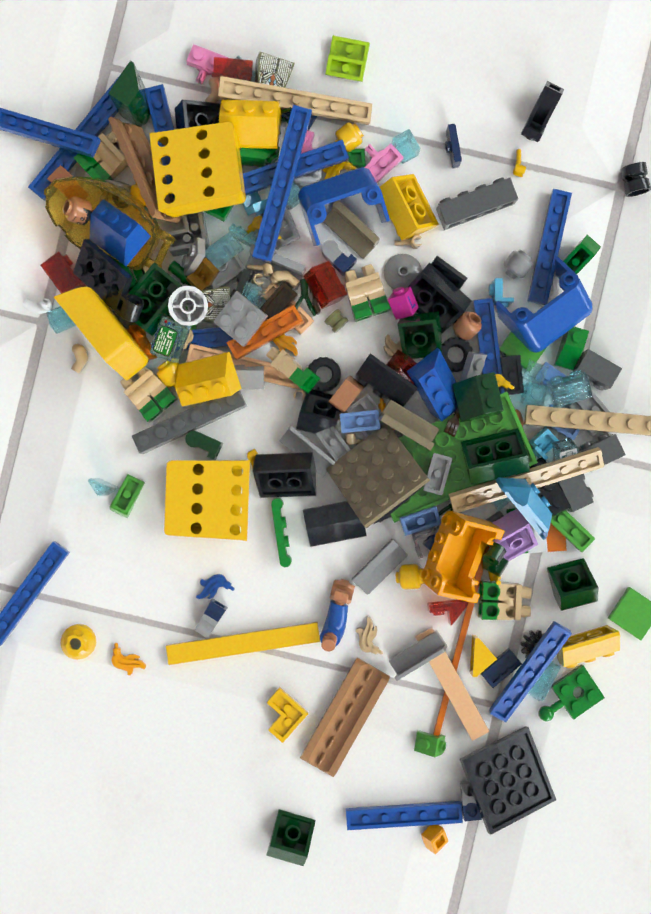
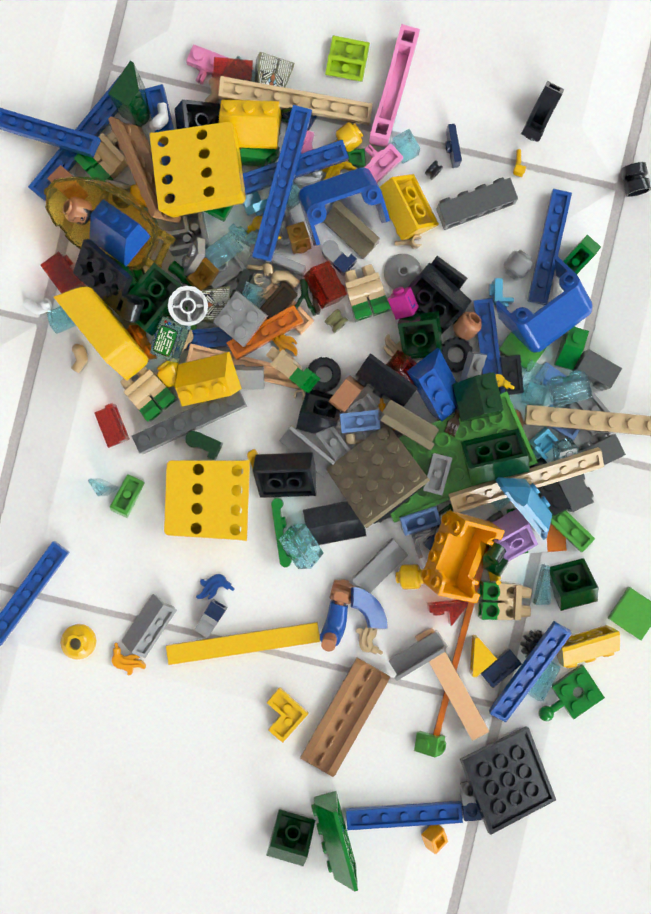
(112, 425): none -> clear red panel
(148, 626): none -> light grey panel
(161, 118): none -> white arm
(298, 237): none -> pearl gold bracket
(301, 546): none -> clear light blue brick
(336, 839): none -> green slope
(369, 607): none -> tile
(394, 86): none -> bright pink arch
(433, 170): none -> black bush
(542, 592): none -> clear light blue slope

